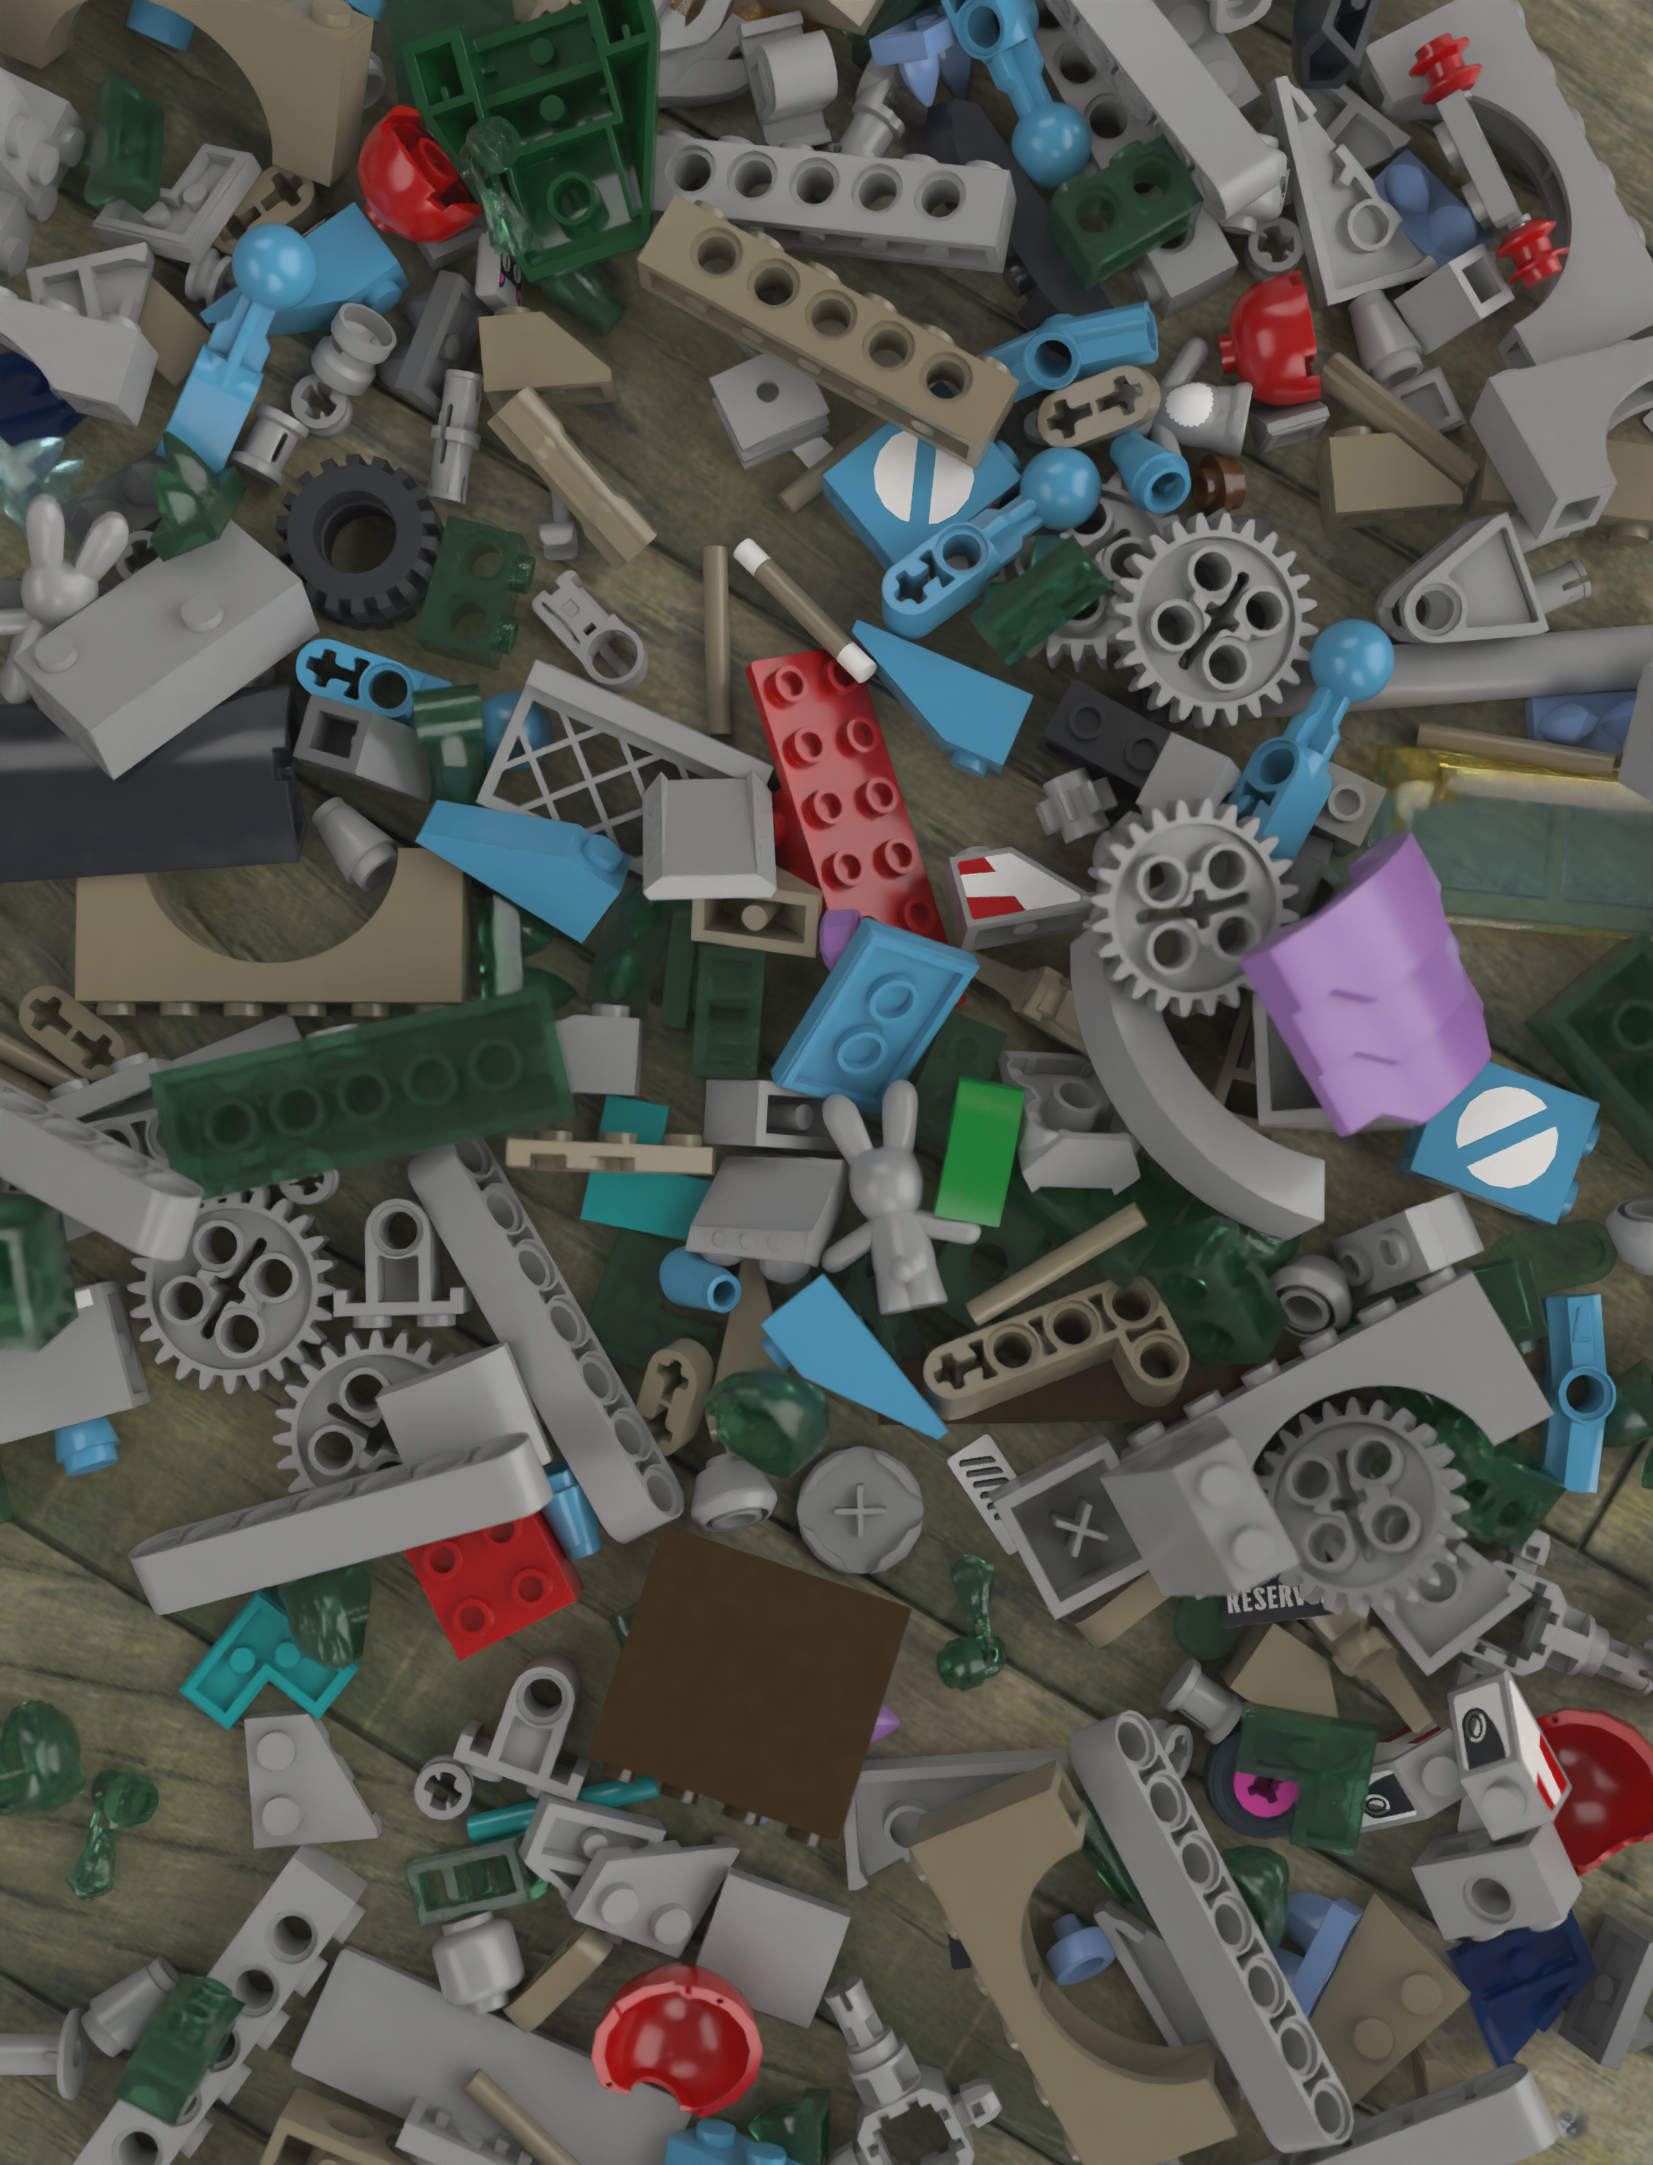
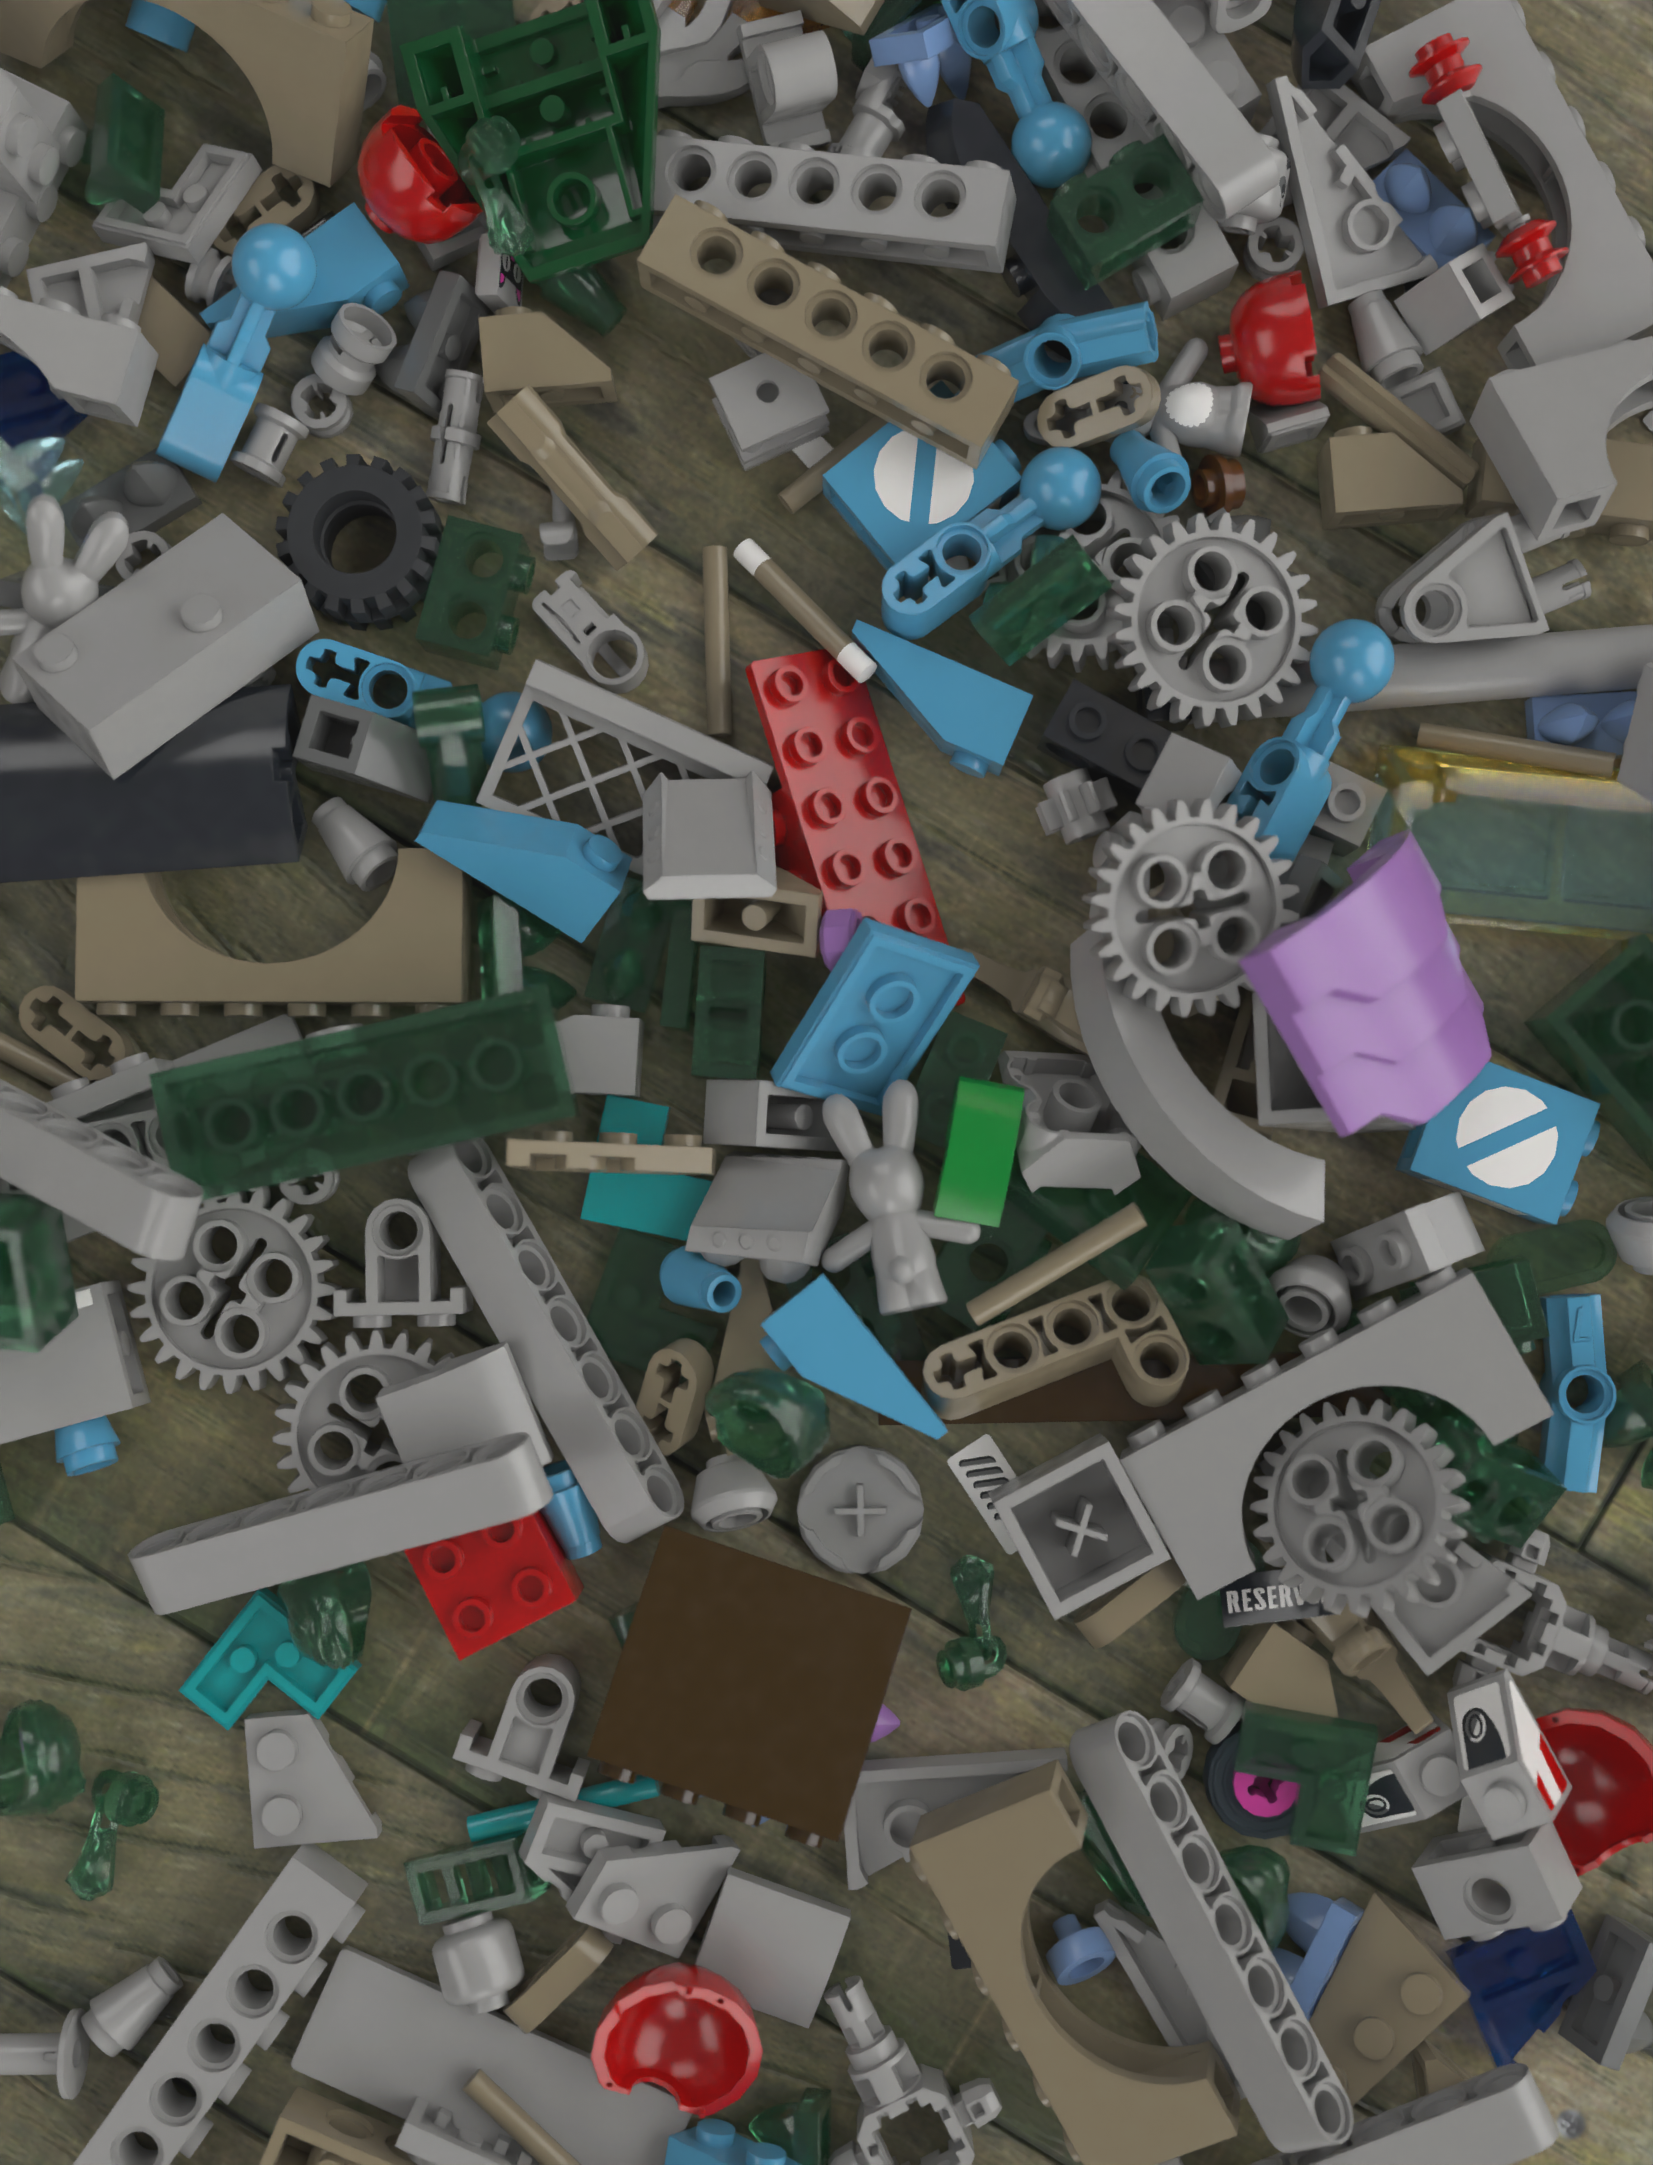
(180, 2048): clear green brick -> none
(191, 500): clear green tile -> none
(425, 1790): light grey bush -> none
(1008, 899): slope -> none
(1200, 1515): light grey slope -> none

